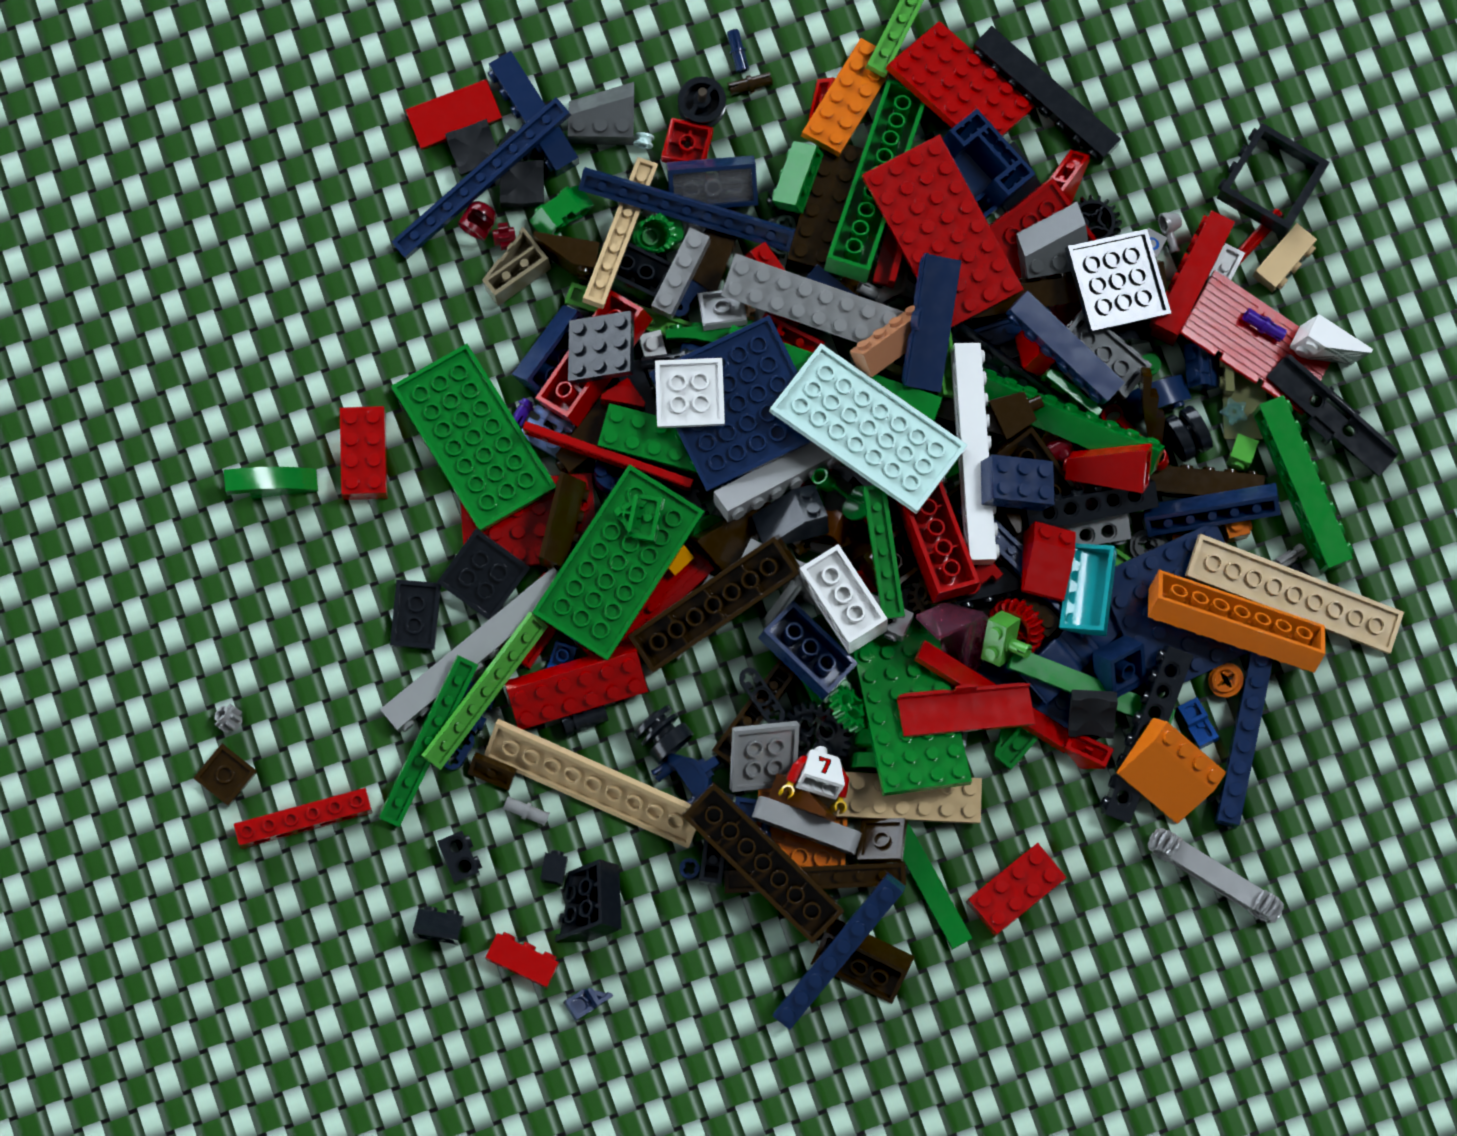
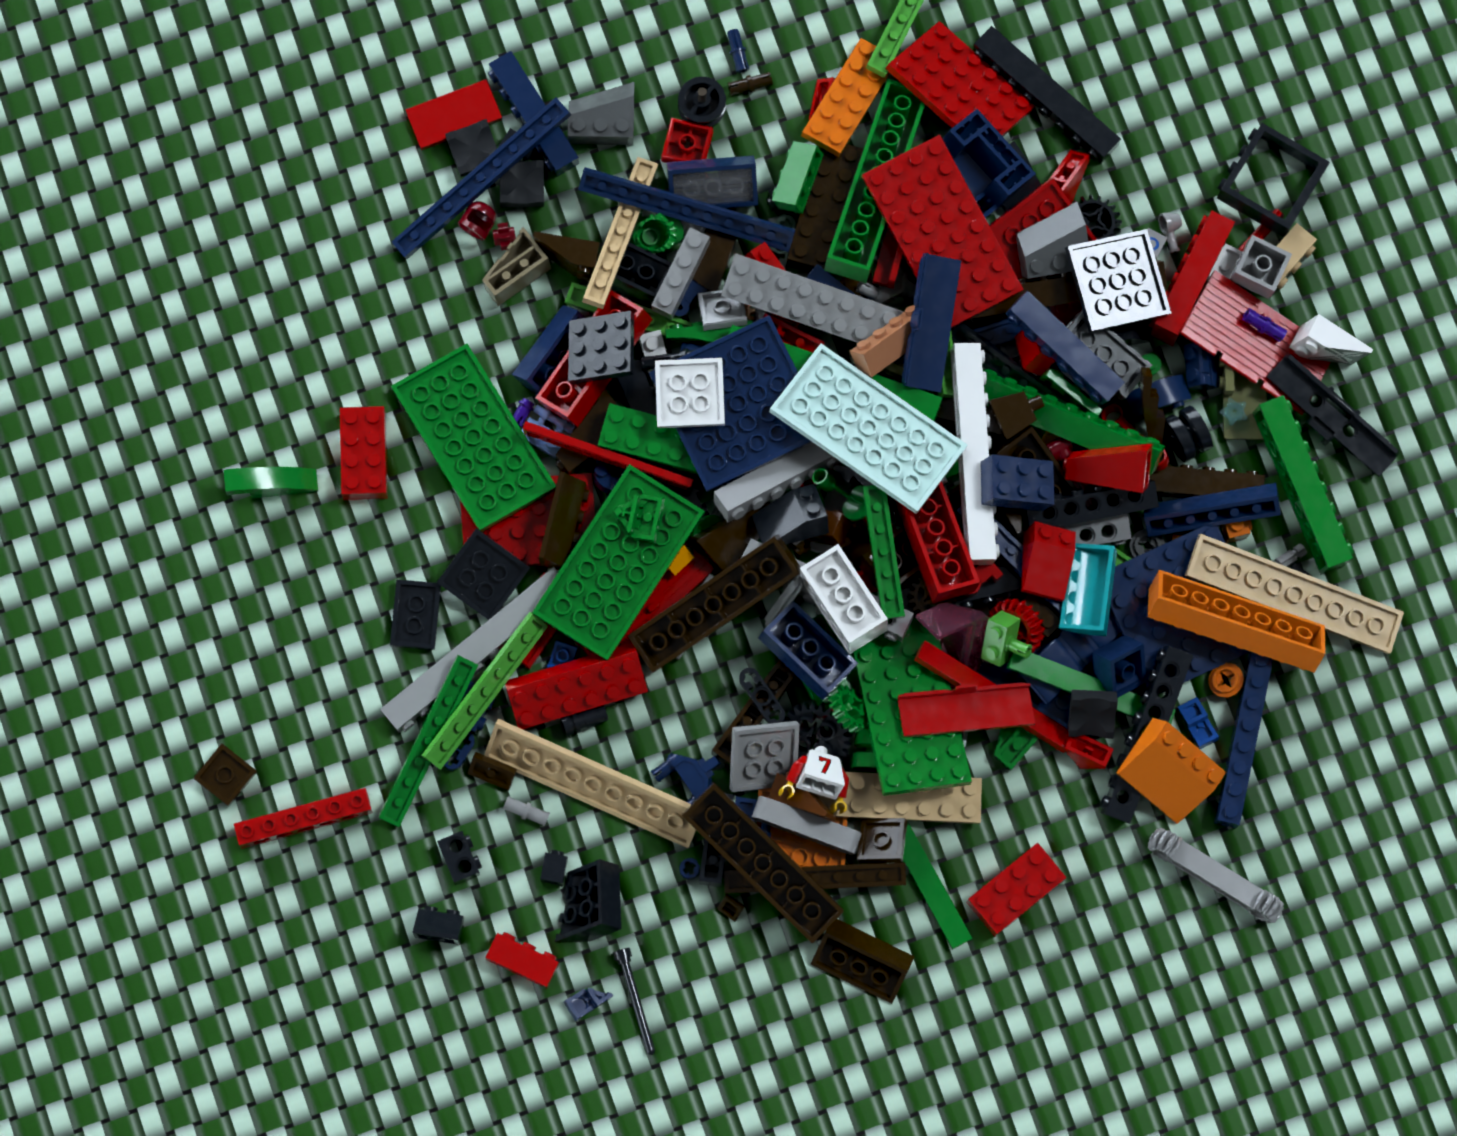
(228, 718): light grey gear -> none
(560, 211): green brick -> none
(623, 958): none -> black piece
(624, 395): red slope -> none
(643, 140): light aqua bush -> none
(663, 734): black wheel -> none
(731, 907): none -> dark brown slope
(839, 951): dark blue brick -> none
(1242, 453): bright green brick -> none
(1260, 267): none -> light grey brick

